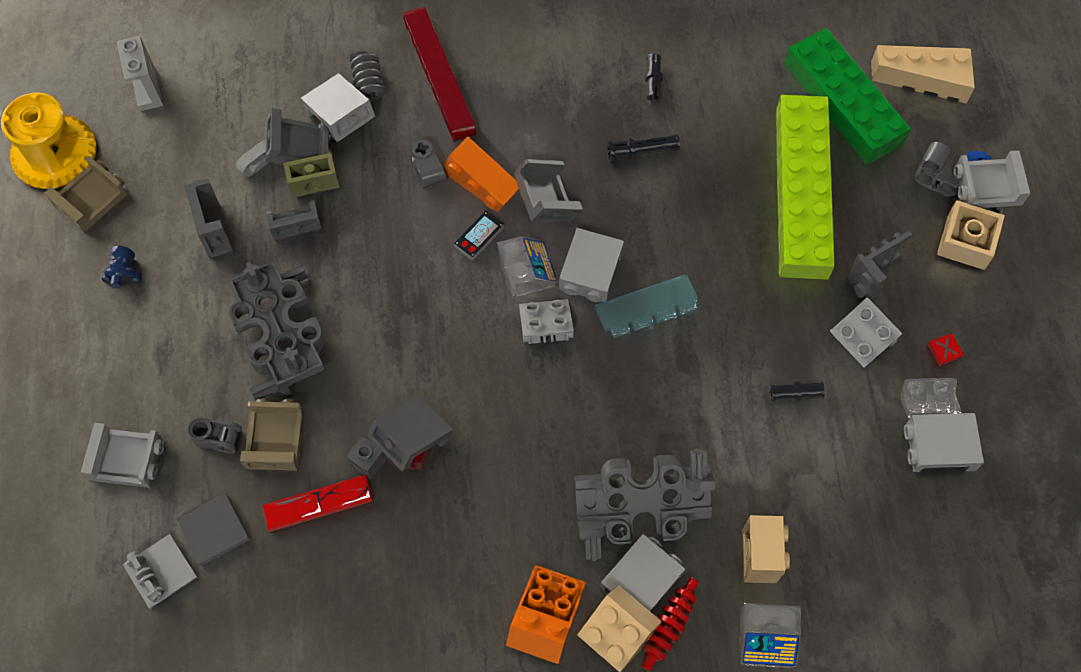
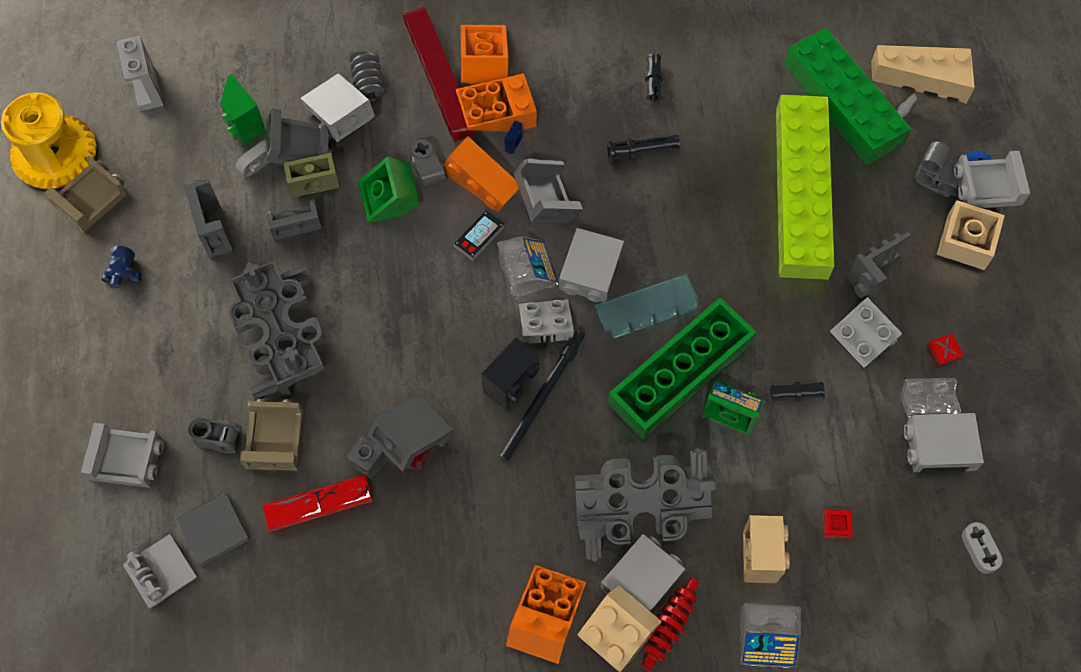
(240, 112): none -> green slope
(388, 190): none -> green slope
(483, 53): none -> orange slope
(498, 104): none -> orange slope
(508, 372): none -> black slope
(513, 137): none -> clear blue tile
(566, 355): none -> black bar
(681, 368): none -> green brick
(733, 407): none -> green slope
(837, 524): none -> red tile
(905, 107): none -> light grey piece
(980, 547): none -> light grey beam

